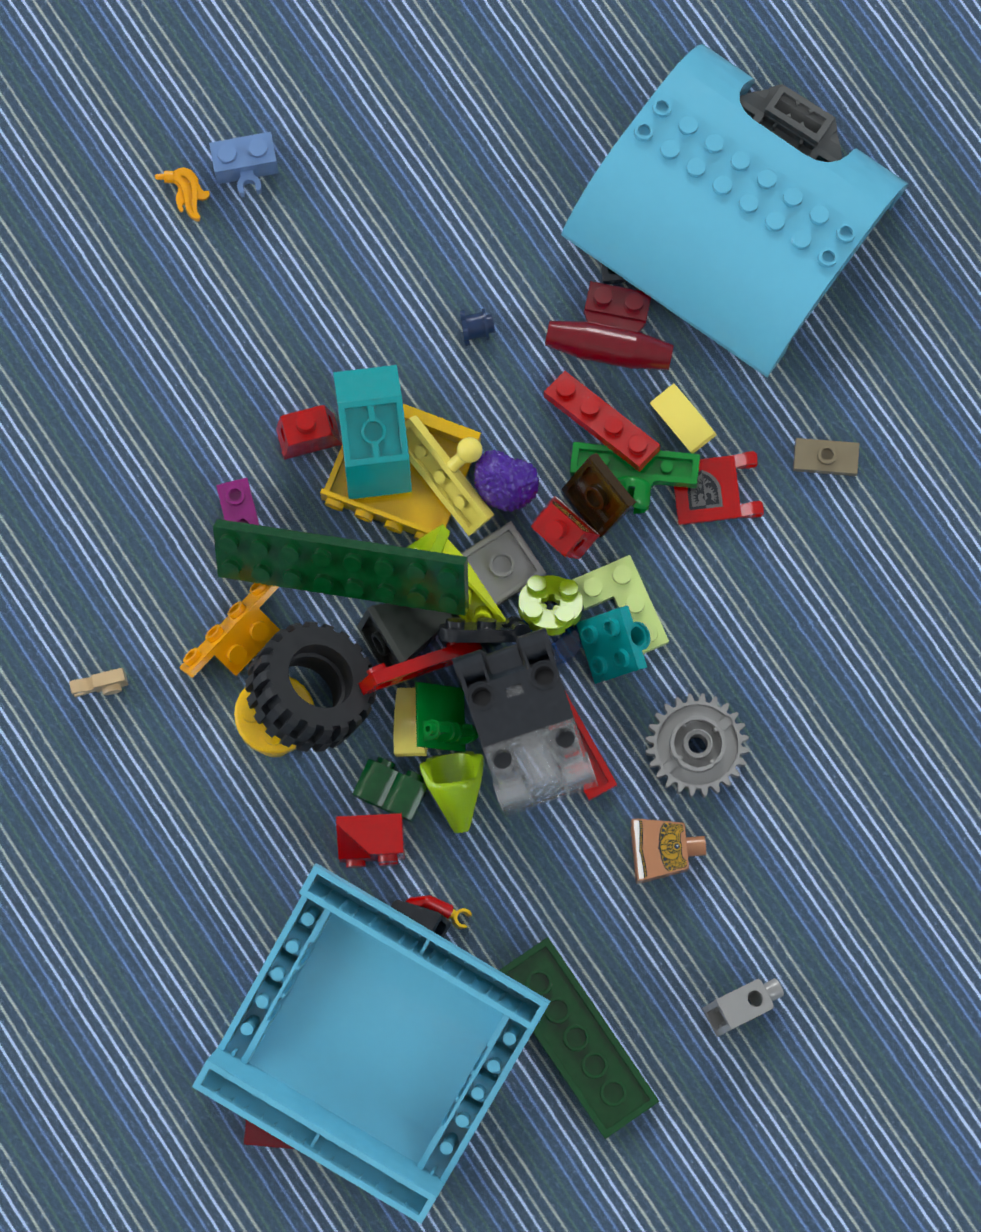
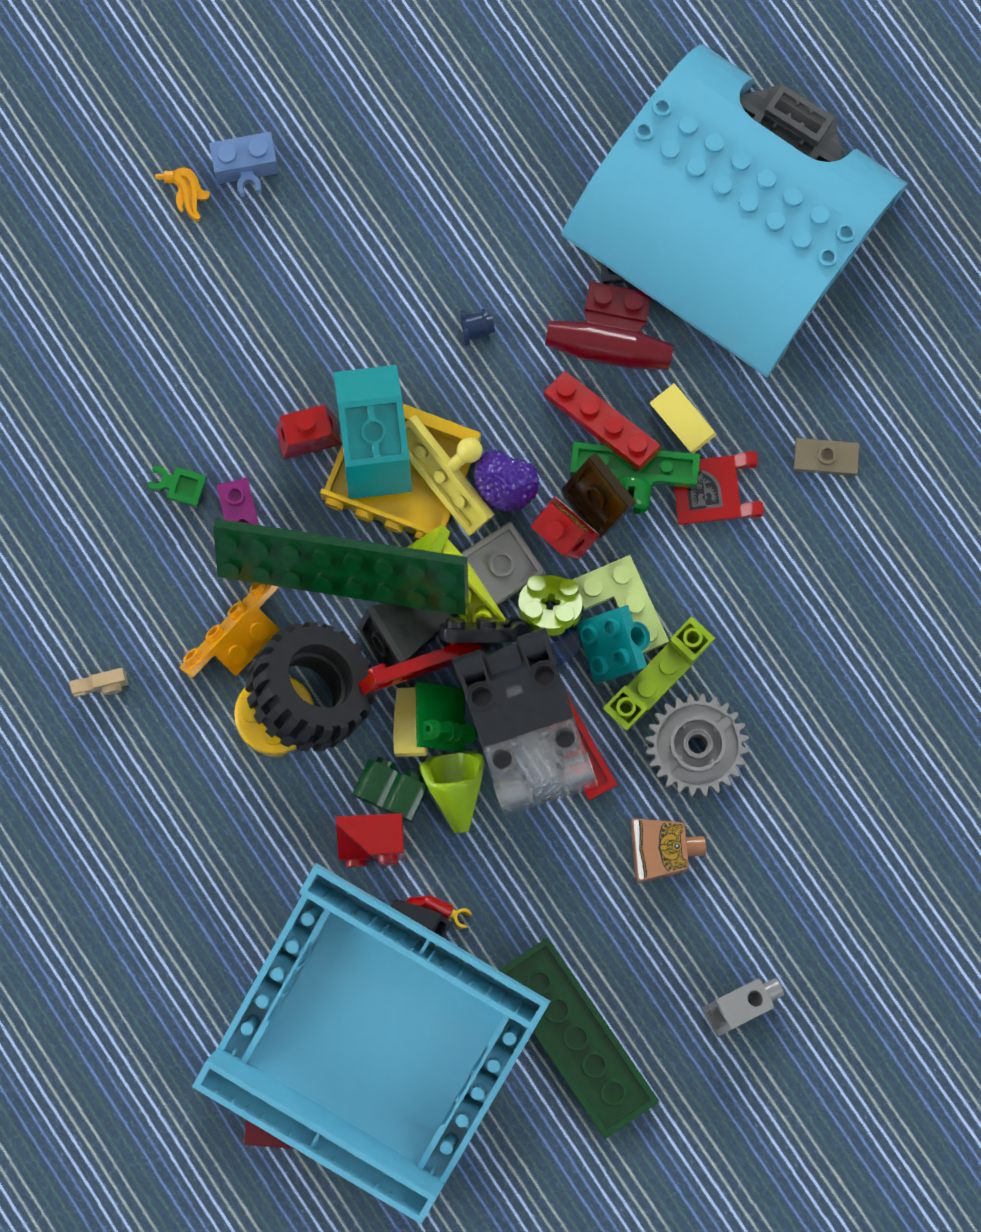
(182, 487): none -> green plate
(660, 675): none -> lime slope

